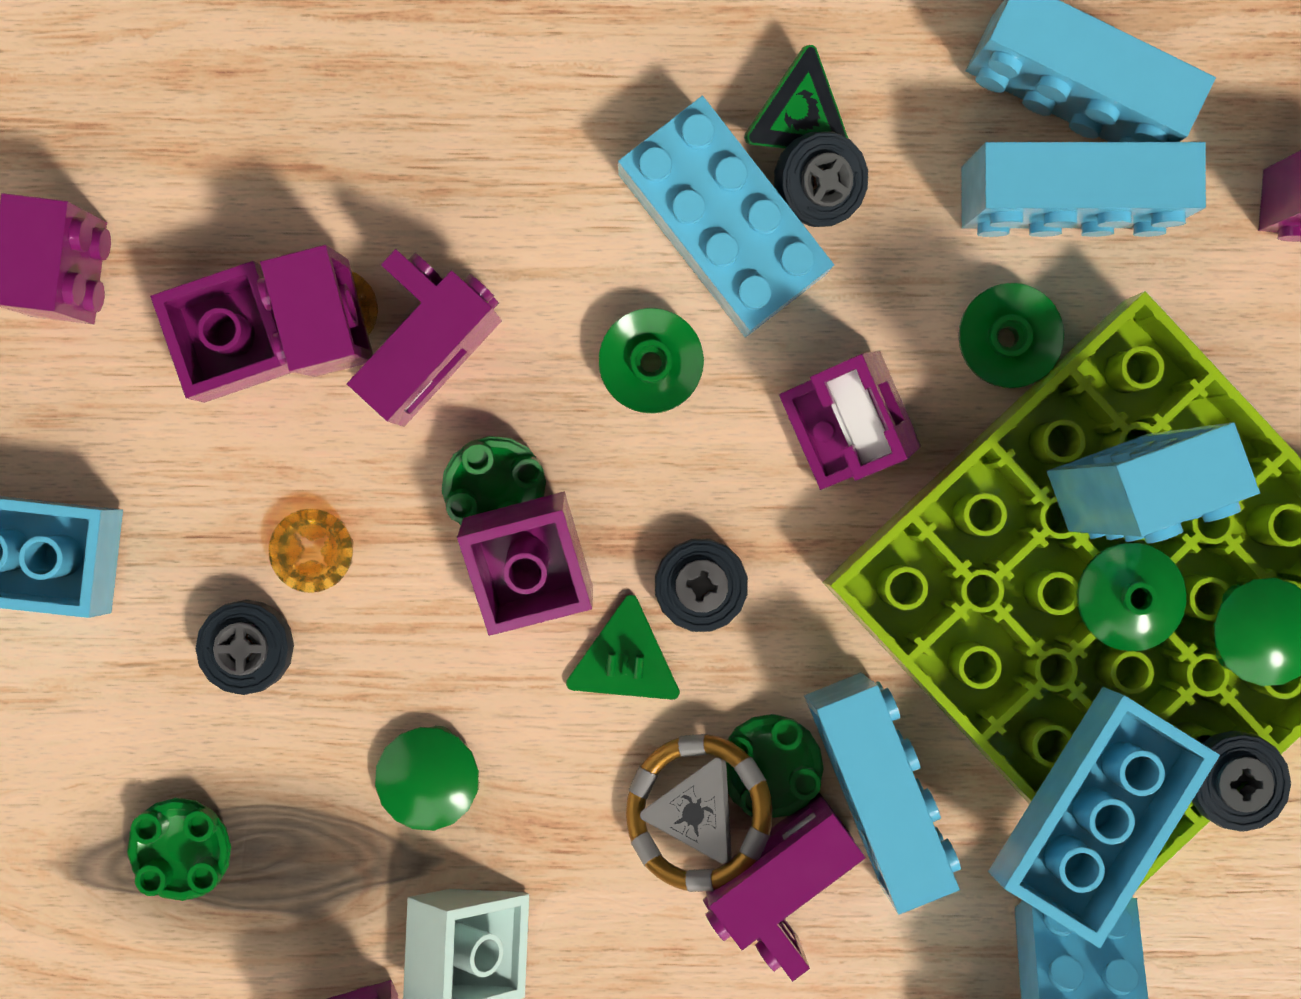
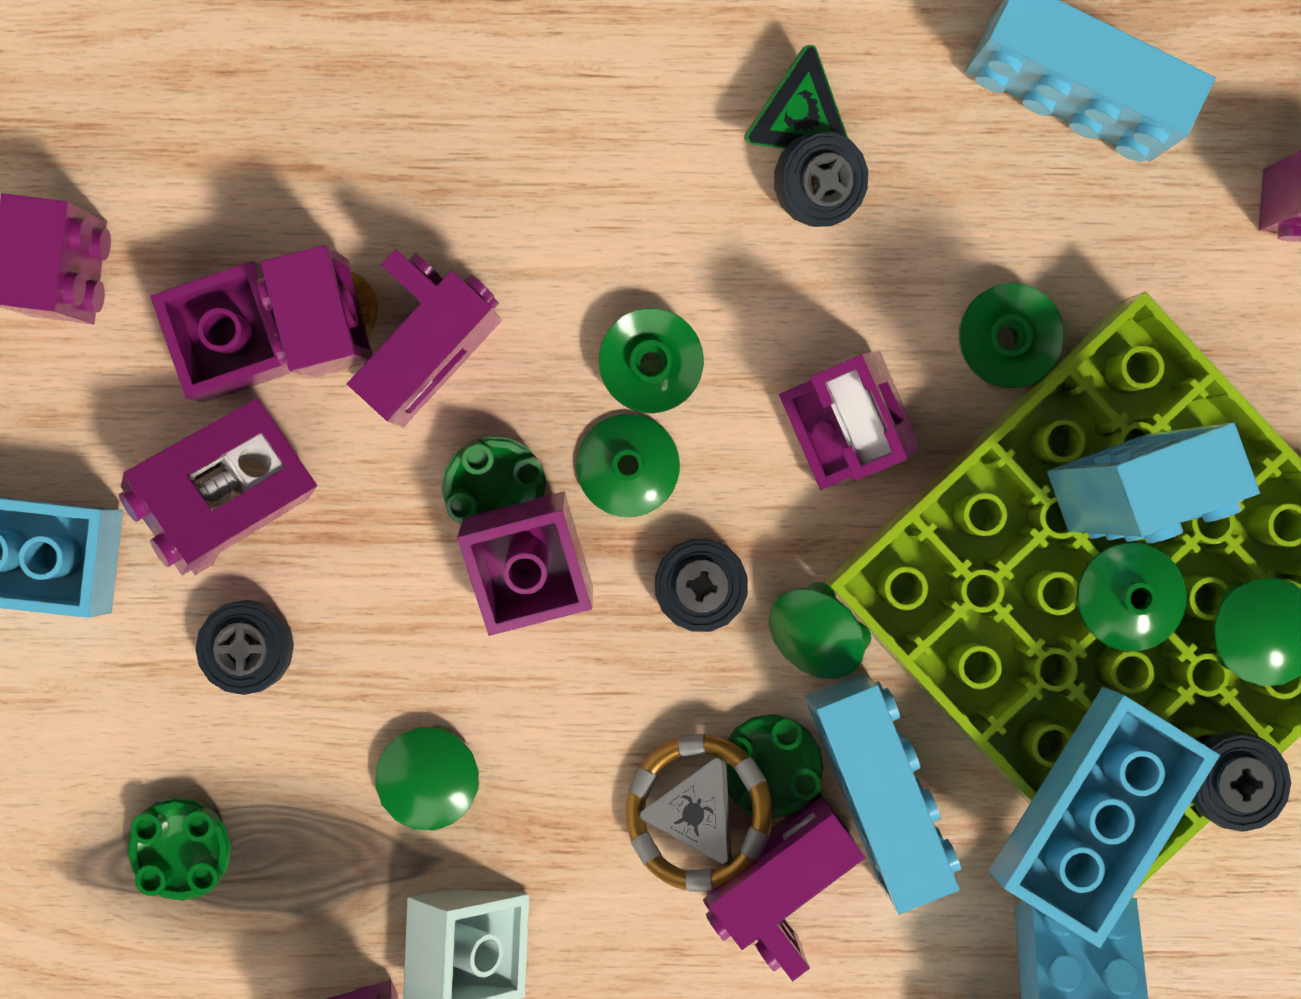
(178, 514): none -> magenta brick
(286, 550): clear yellow gear -> none
(622, 493): none -> green dish
(625, 659): green piece -> none
(723, 216): medium azure brick -> none
(818, 632): none -> green dish
(1082, 187): medium azure brick -> none

